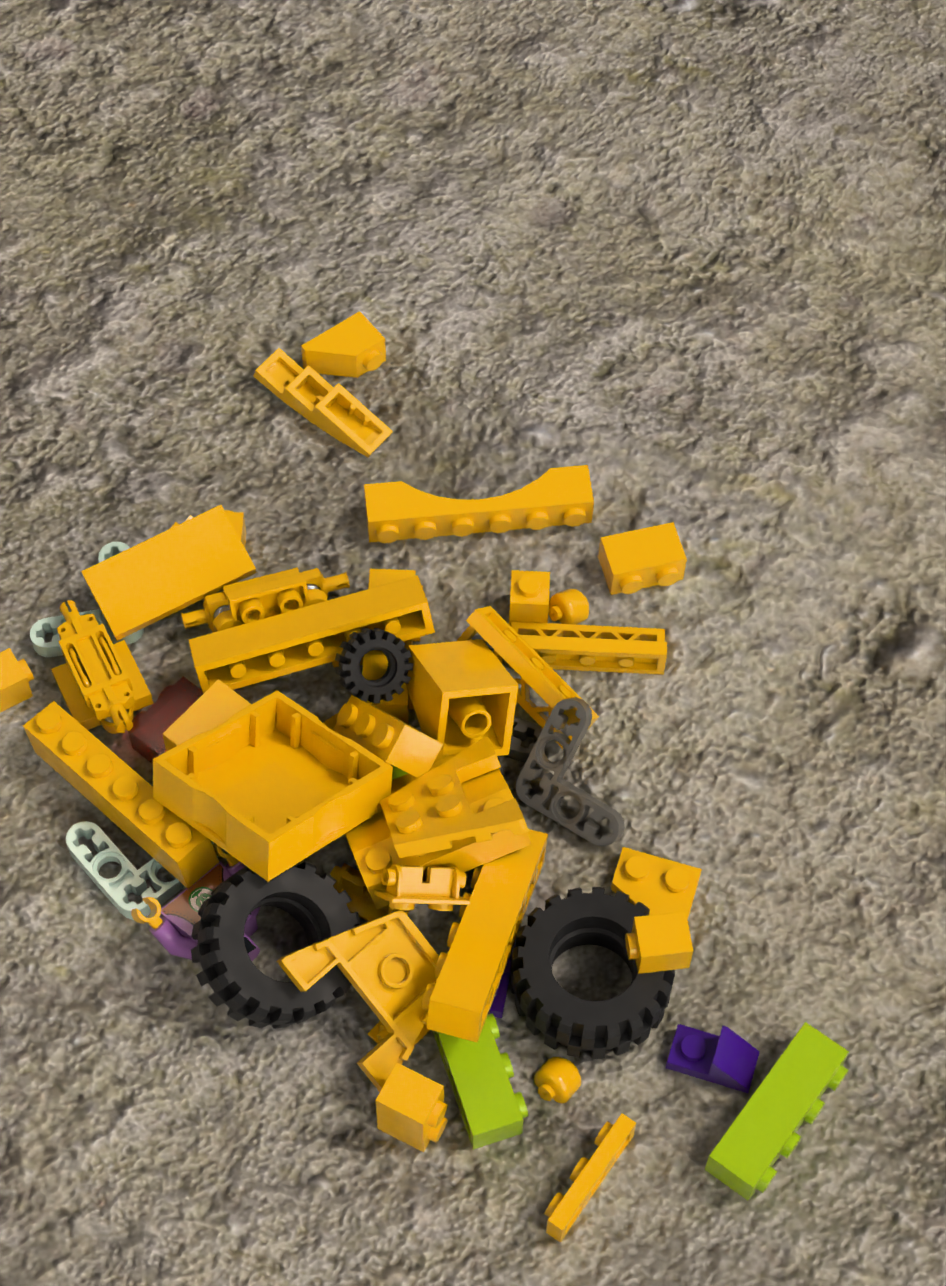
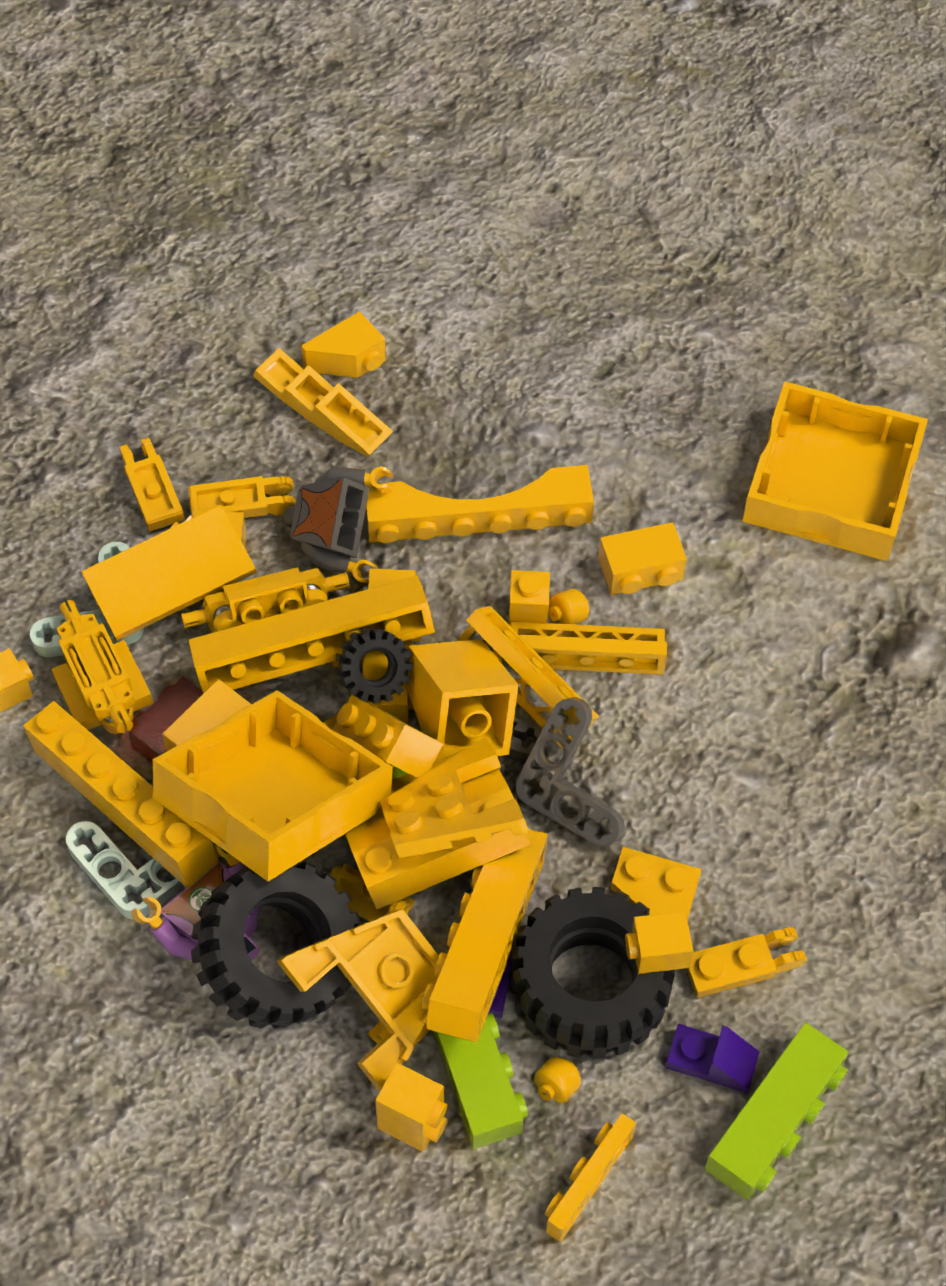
(152, 487): none -> yellow hinge
(244, 496): none -> yellow hinge
(332, 515): none -> dark grey torso
(407, 889): yellow hinge -> none
(742, 962): none -> yellow hinge
(835, 471): none -> yellow tile

